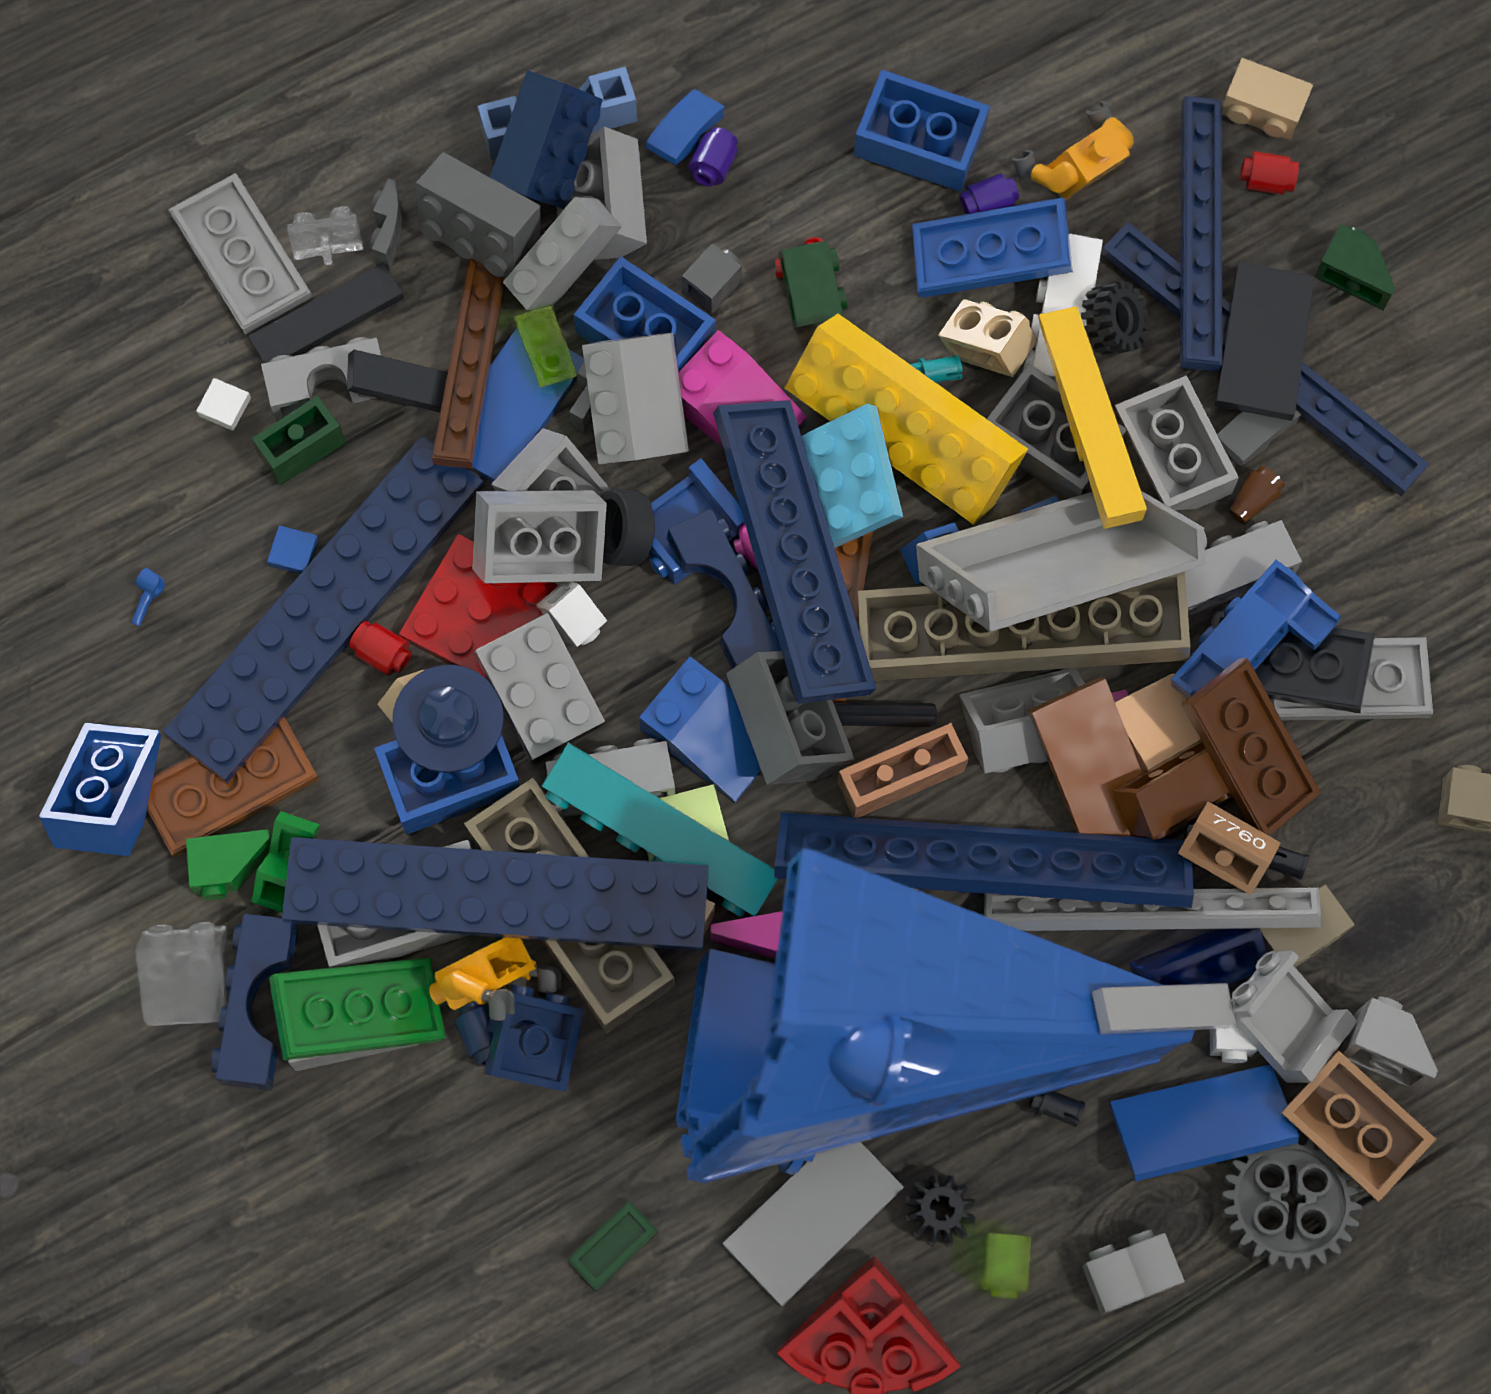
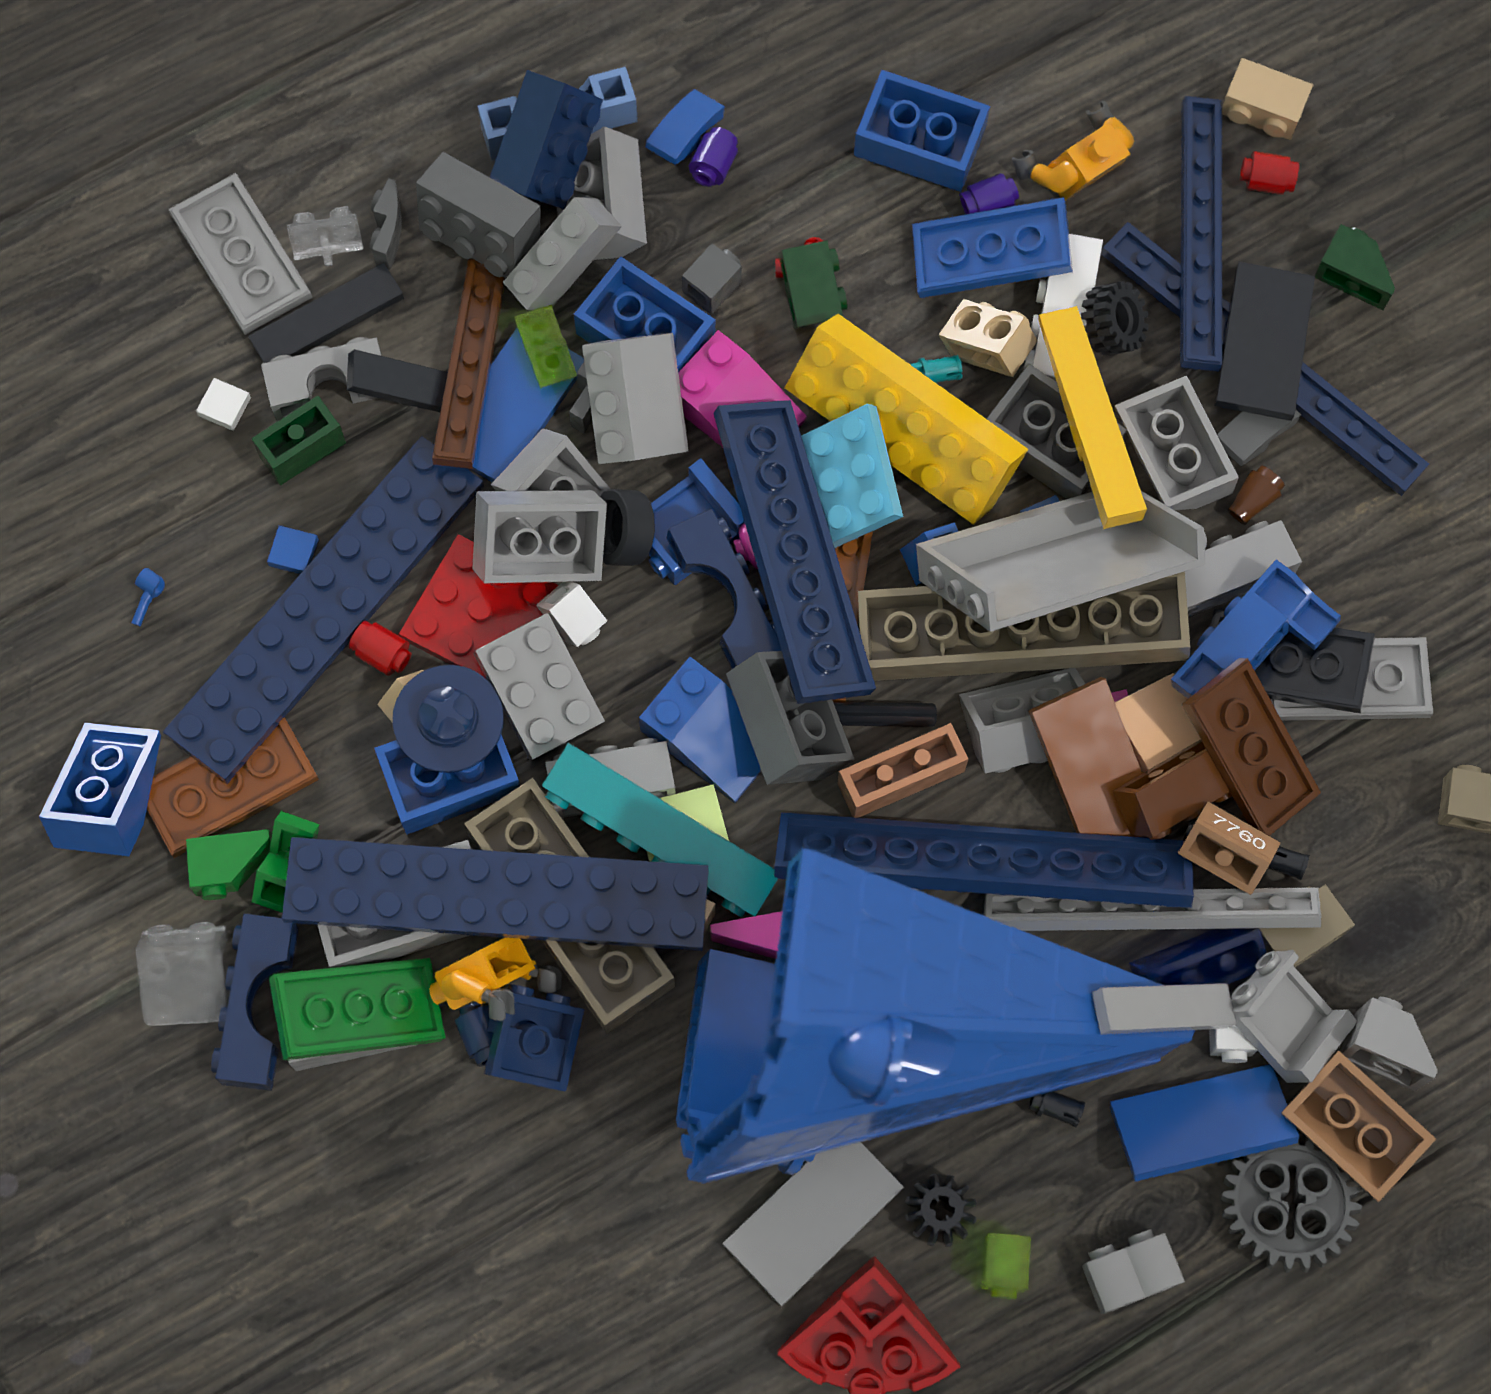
(612, 1246): dark green tile -> none

